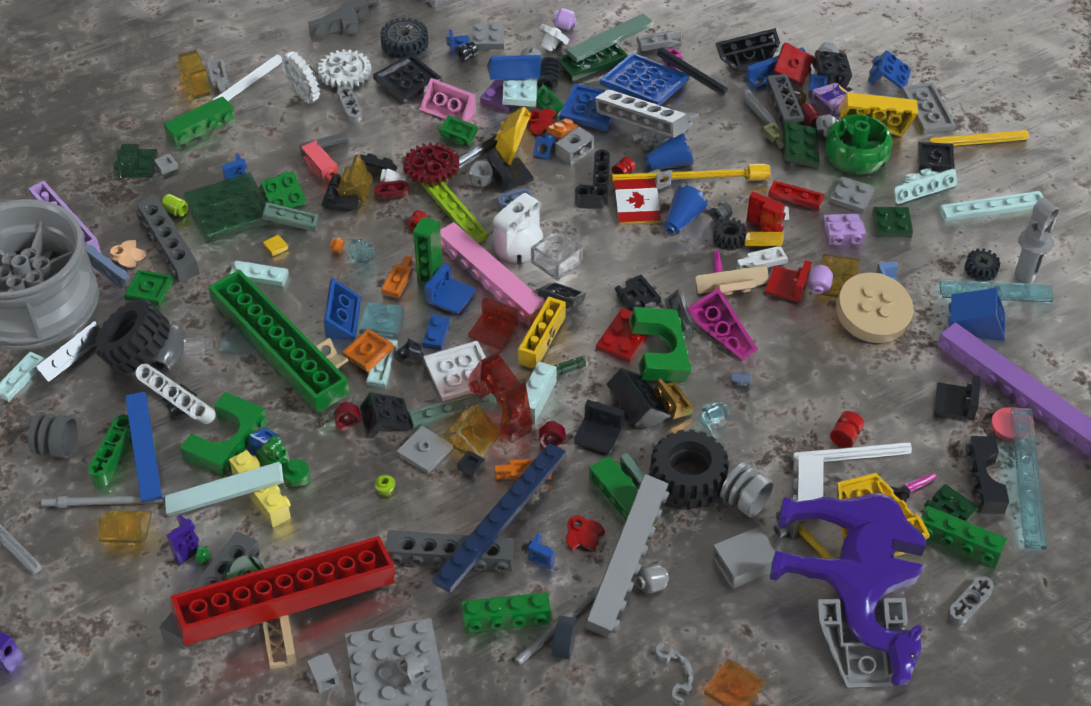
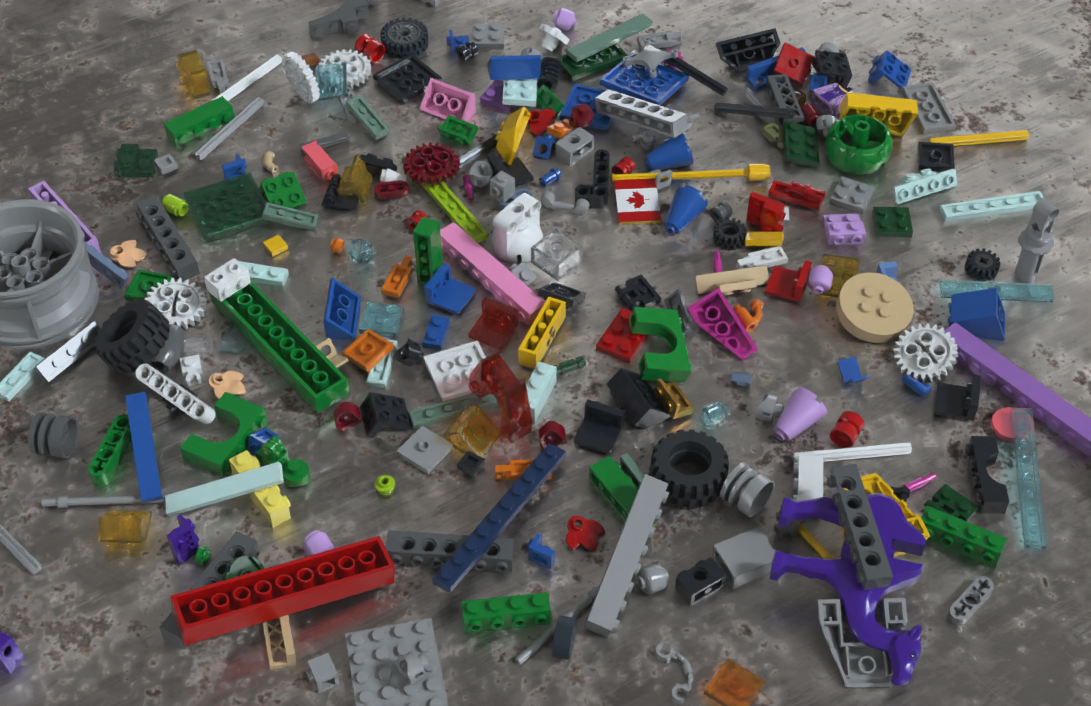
(189, 306): none -> white gear
(191, 368): none -> white plate
(227, 279): none -> white brick
(229, 128): none -> light grey axle
(229, 383): none -> light nougat plate
(267, 162): none -> tan arm
(311, 59): none -> dark orange tile
(316, 543): none -> lavender head
(332, 81): none -> clear light blue plate
(367, 117): none -> sand green plate
(370, 47): none -> red wheel
(468, 187): none -> dark pink piece
(502, 186): none -> light grey brick
(523, 273): none -> light grey bracket
(550, 177): none -> blue pin
(580, 207): none -> light grey bar
(581, 116): none -> dark red piece
(650, 57): none -> light grey piece
(693, 590): none -> black brick
(749, 322): none -> orange plant
(754, 110): none -> black axle
(769, 408): none -> light grey piece
(799, 414): none -> lavender cone
(806, 191): none -> red pin
(850, 371): none -> blue bracket
(870, 576): none -> dark grey brick
(917, 386): none -> blue arm
(939, 343): none -> white gear

